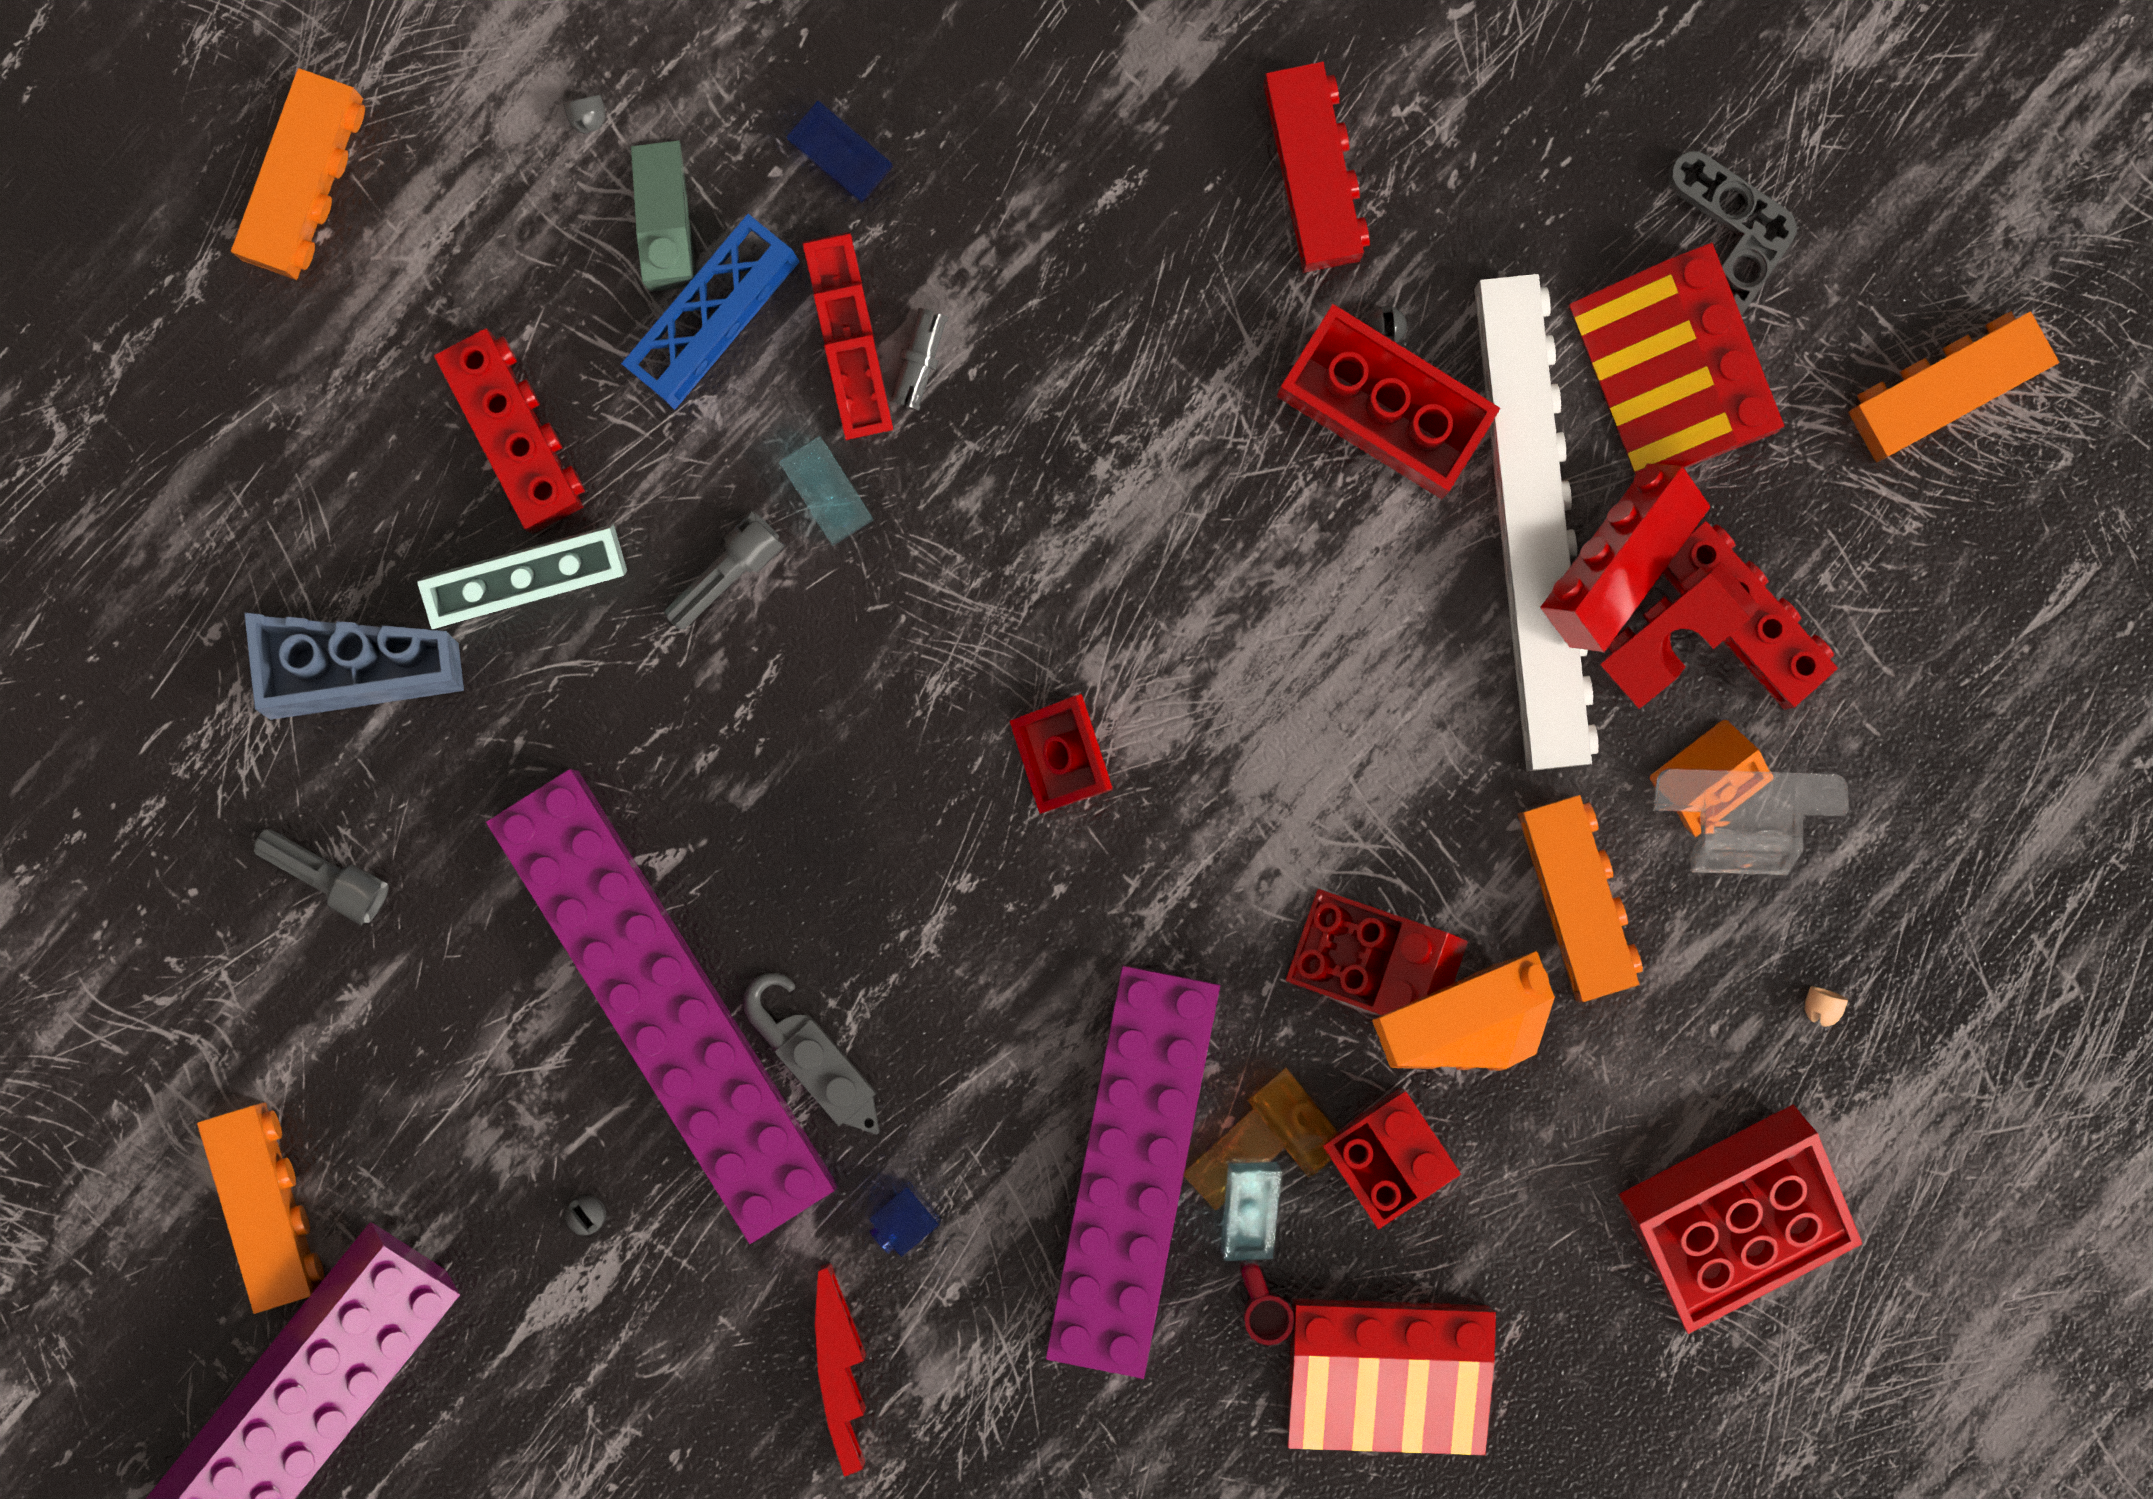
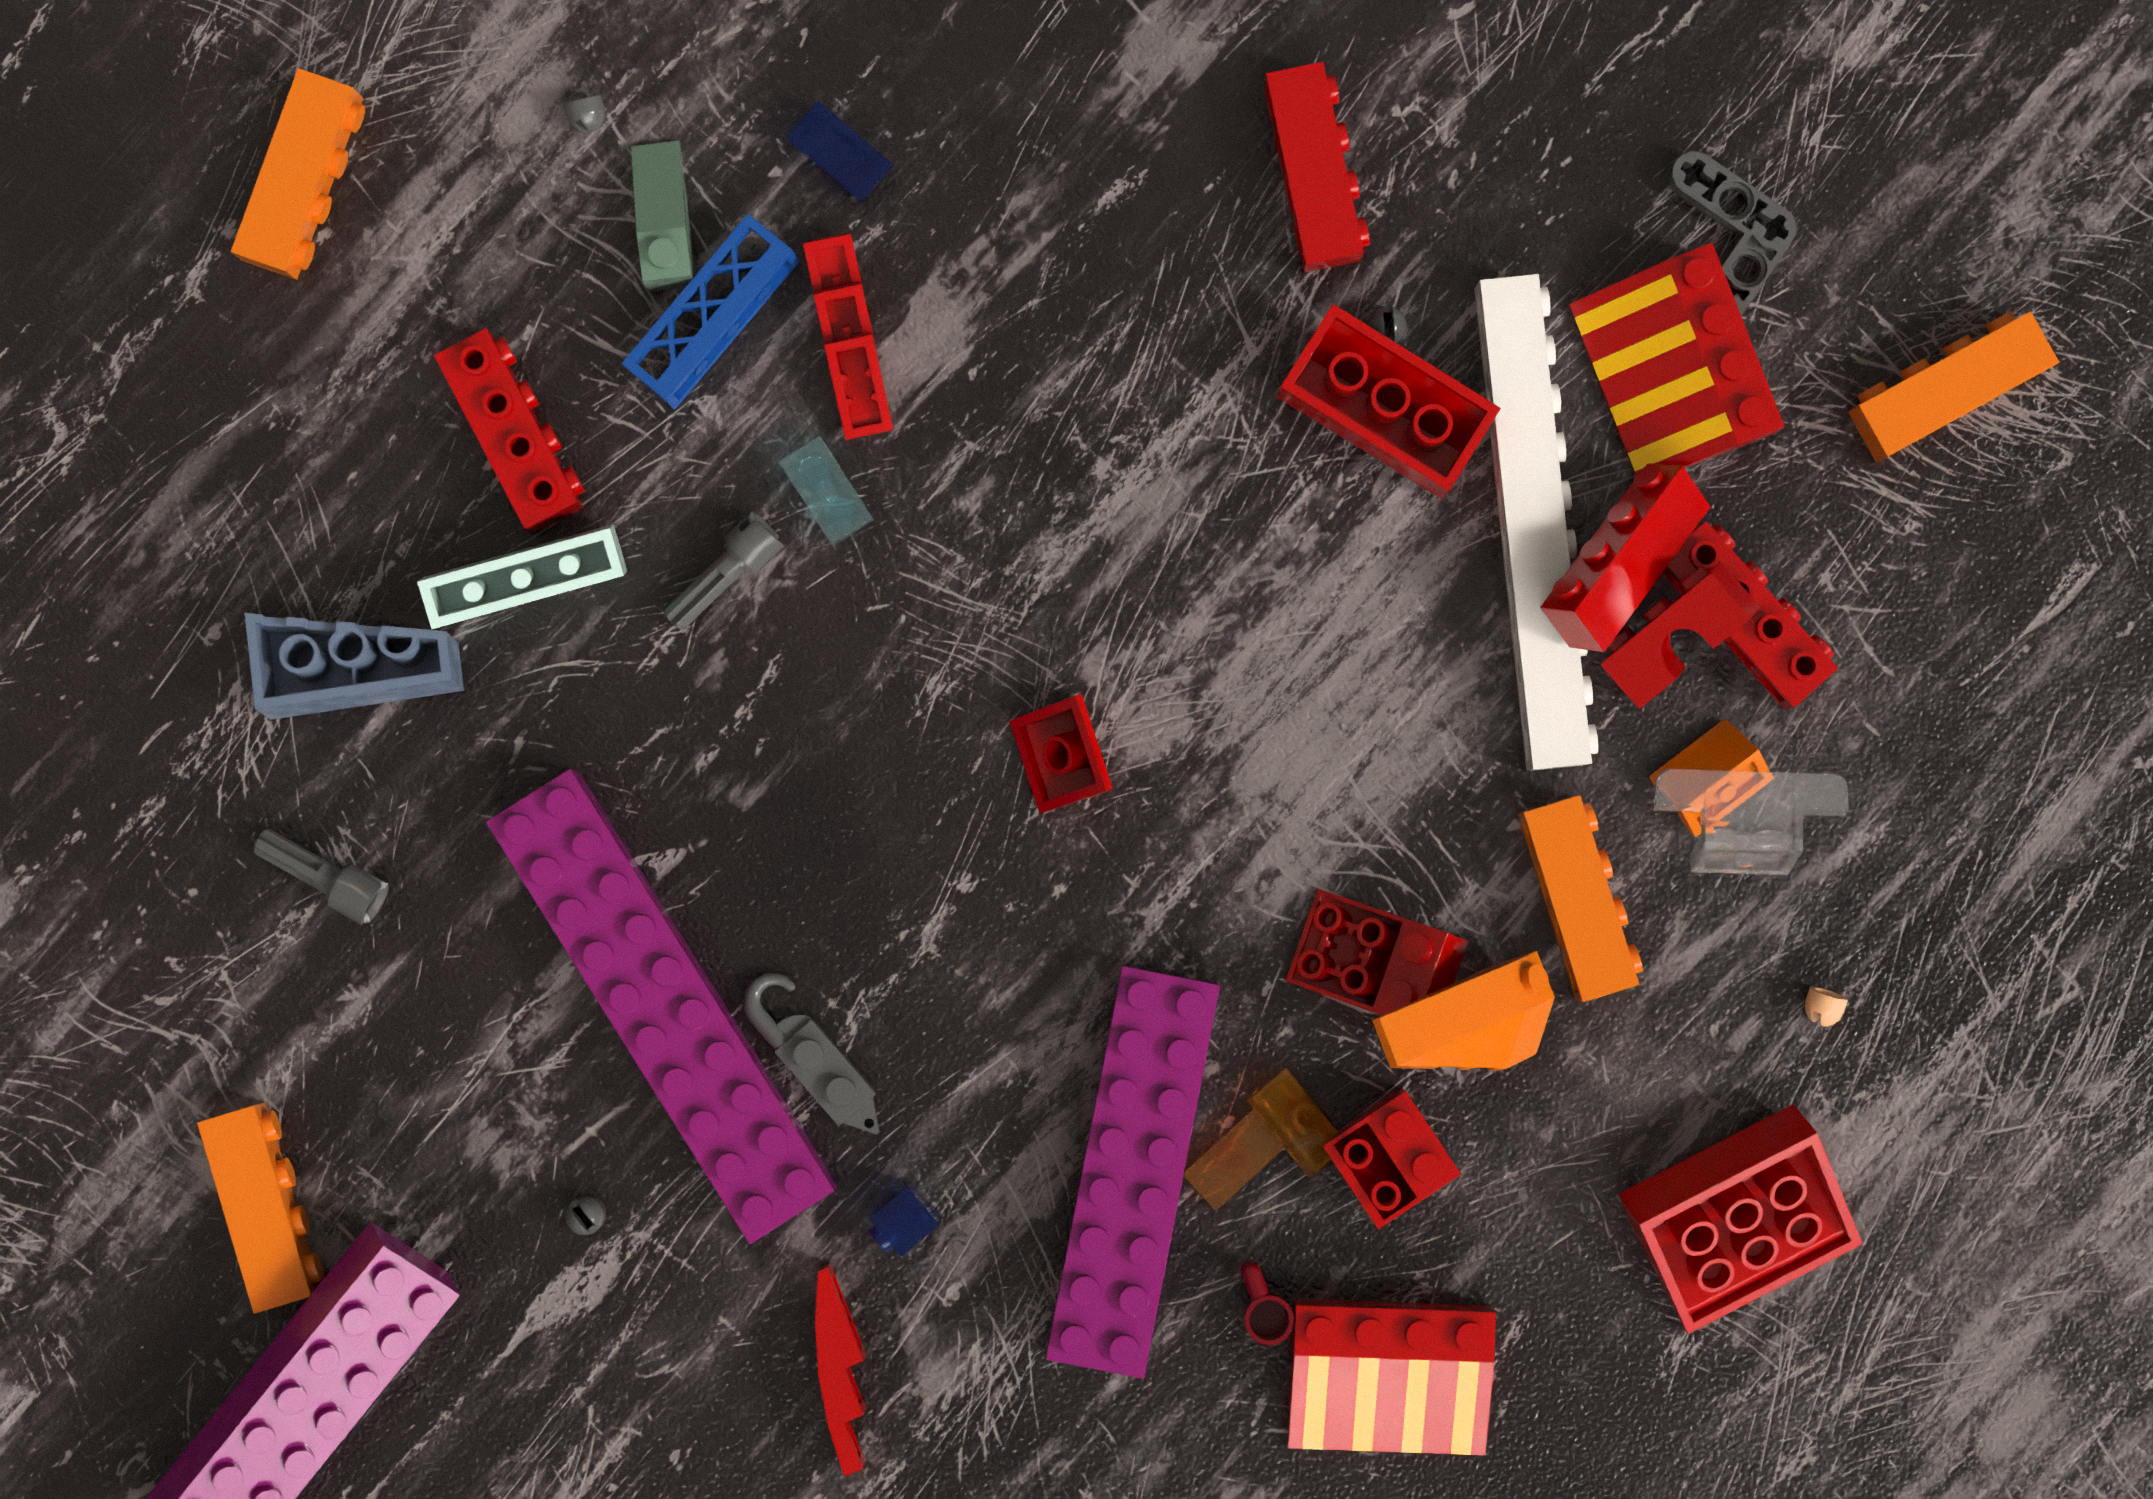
(919, 359): dark grey pin -> none
(1250, 1211): clear light blue plate -> none

